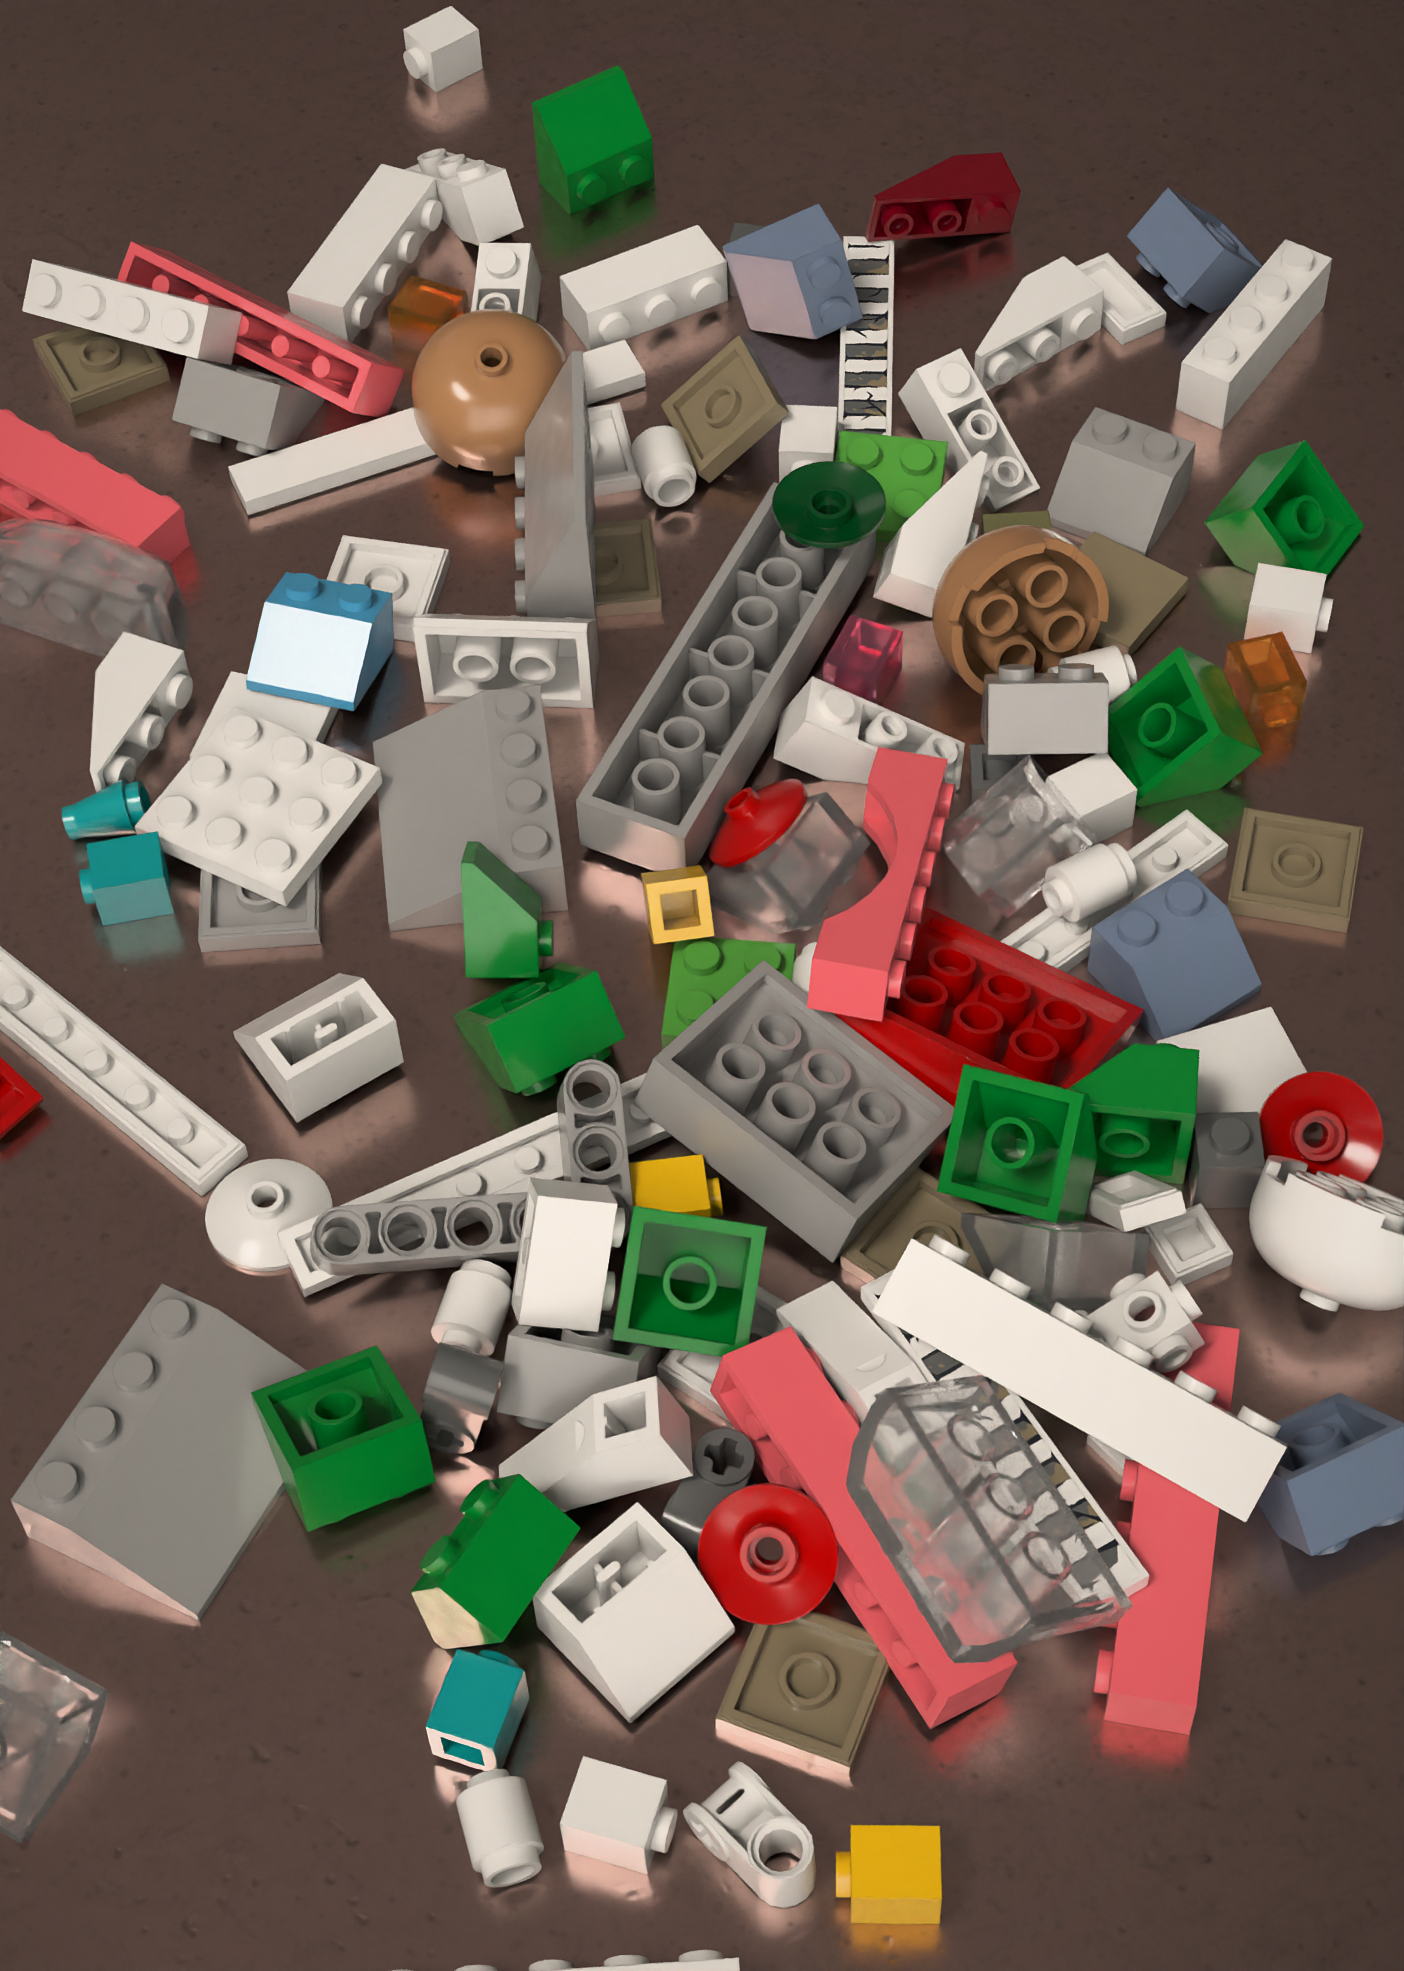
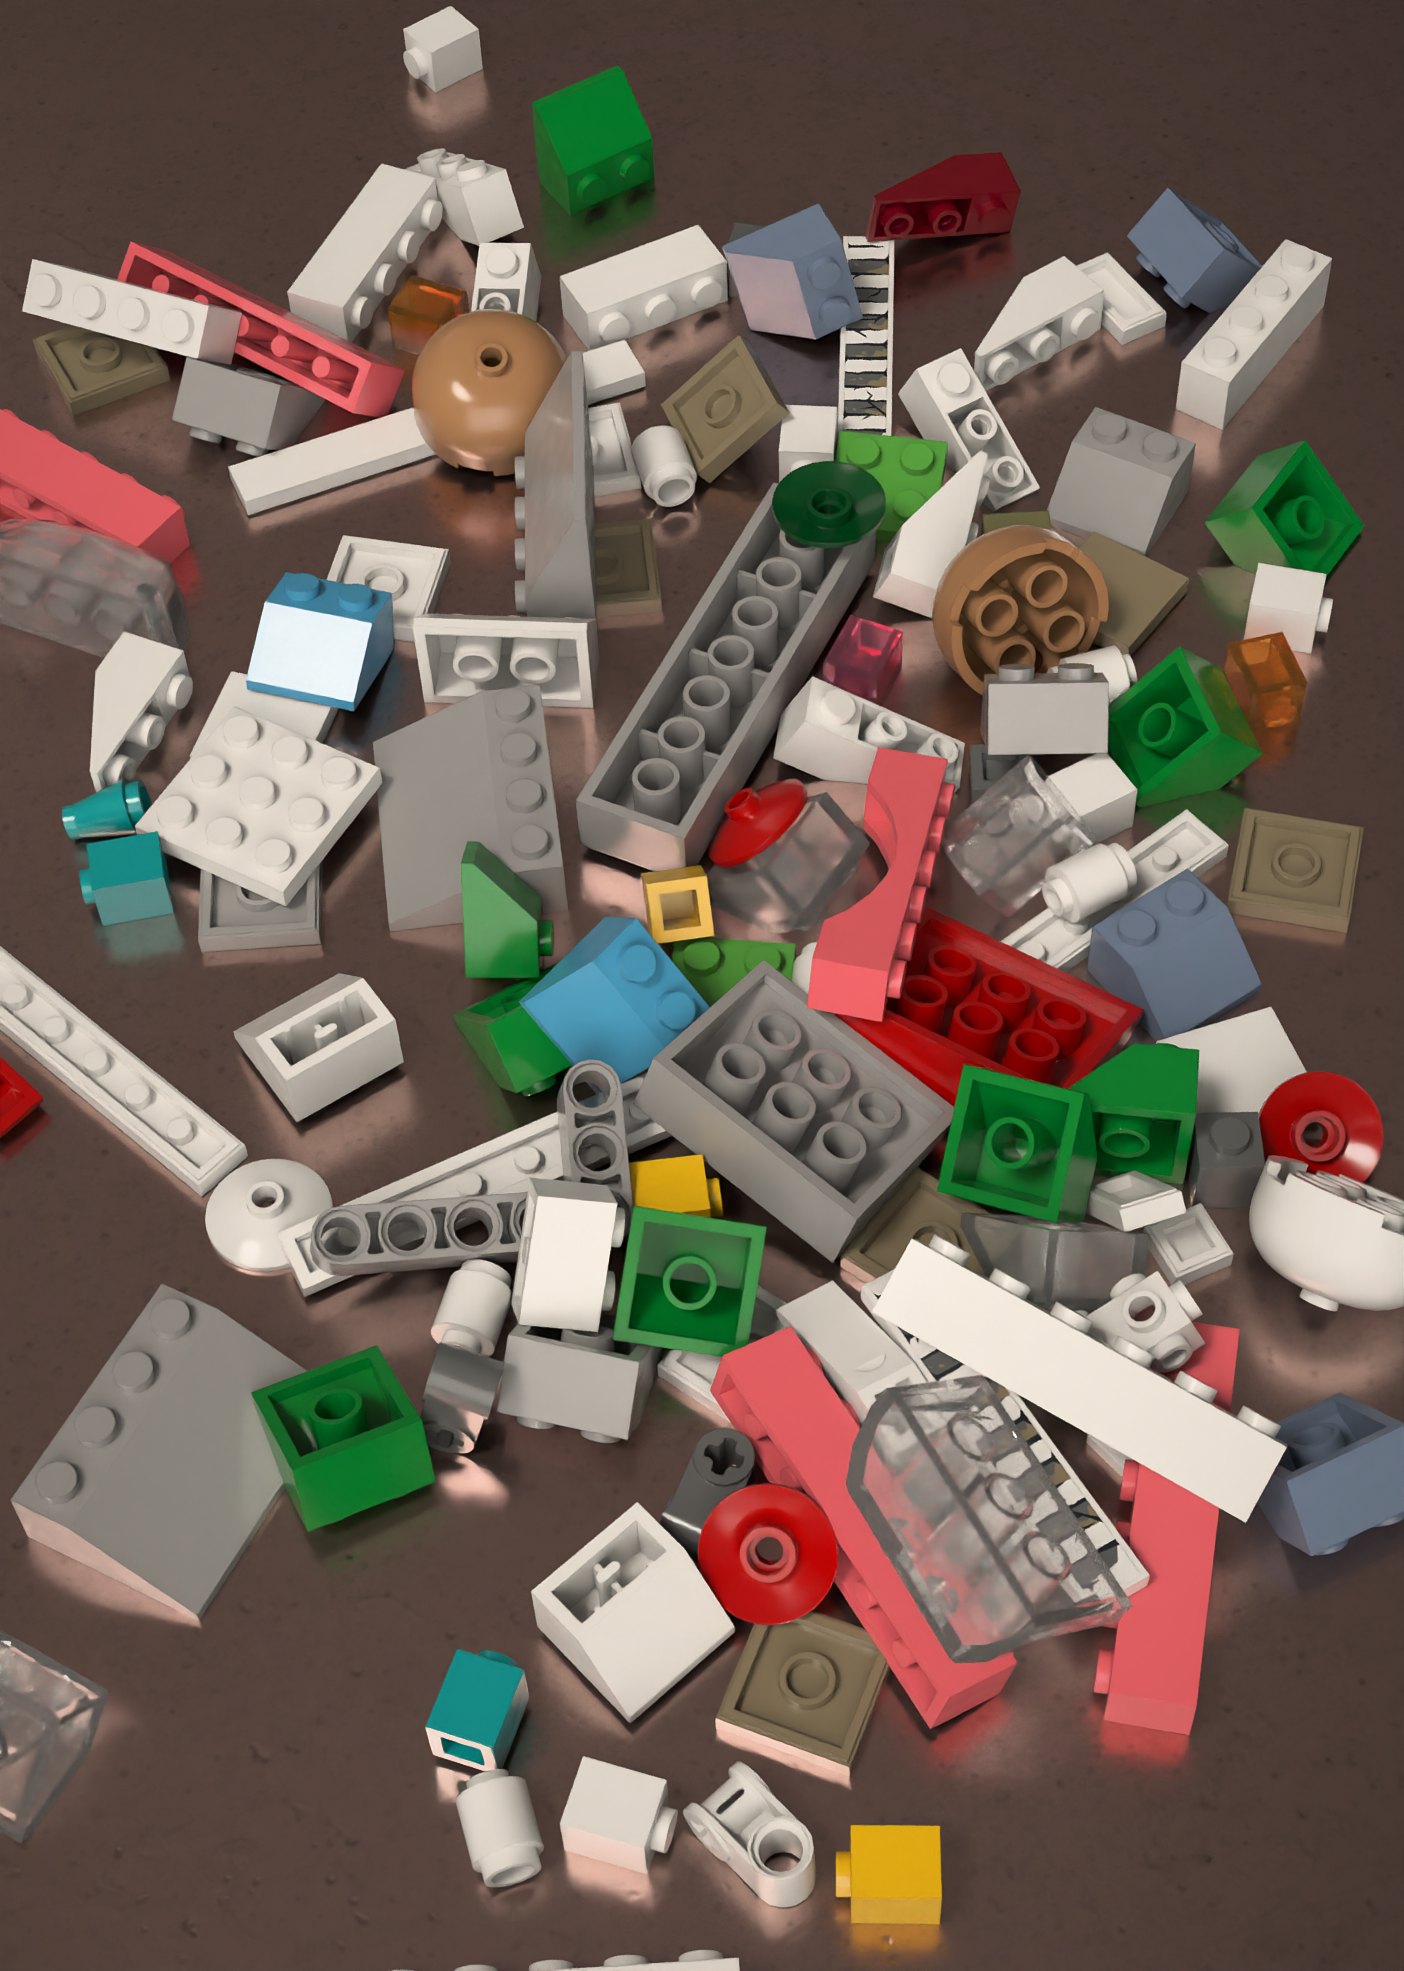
(491, 1562): green slope -> none
(608, 1447): white slope -> none
(614, 999): none -> dark azure slope

